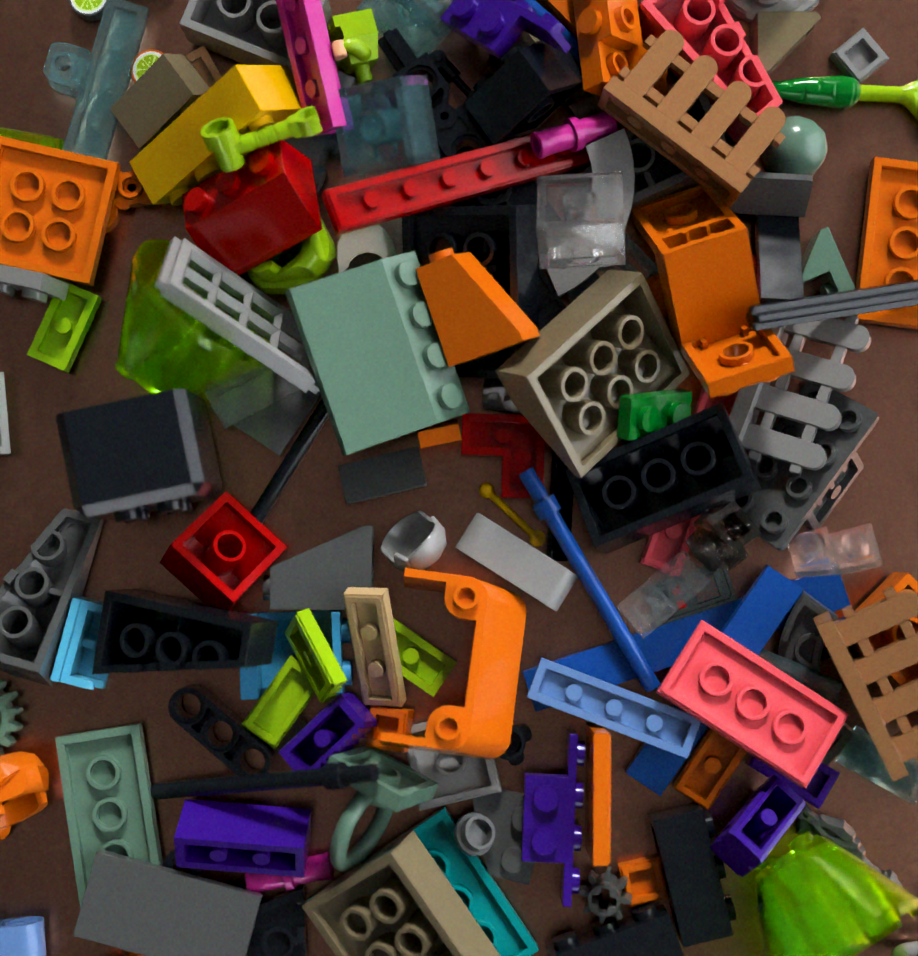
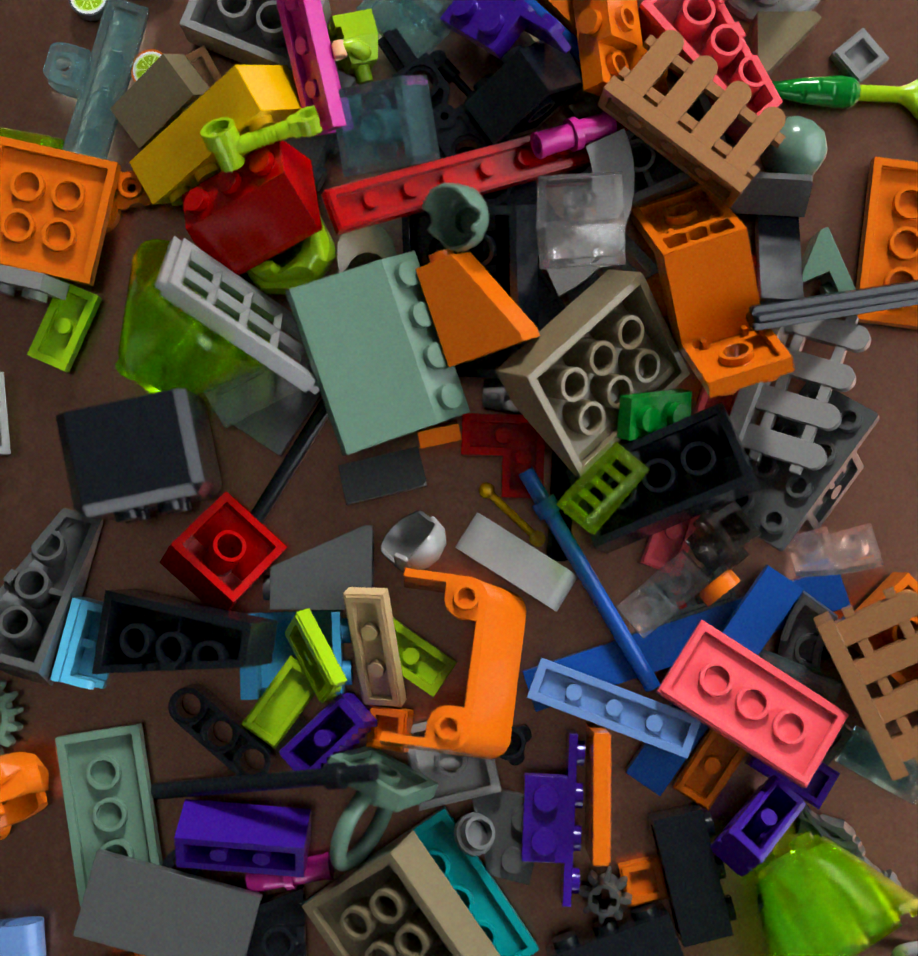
(456, 215): none -> sand green hair
(581, 488): none -> clear neon green slope
(719, 587): none -> orange tile

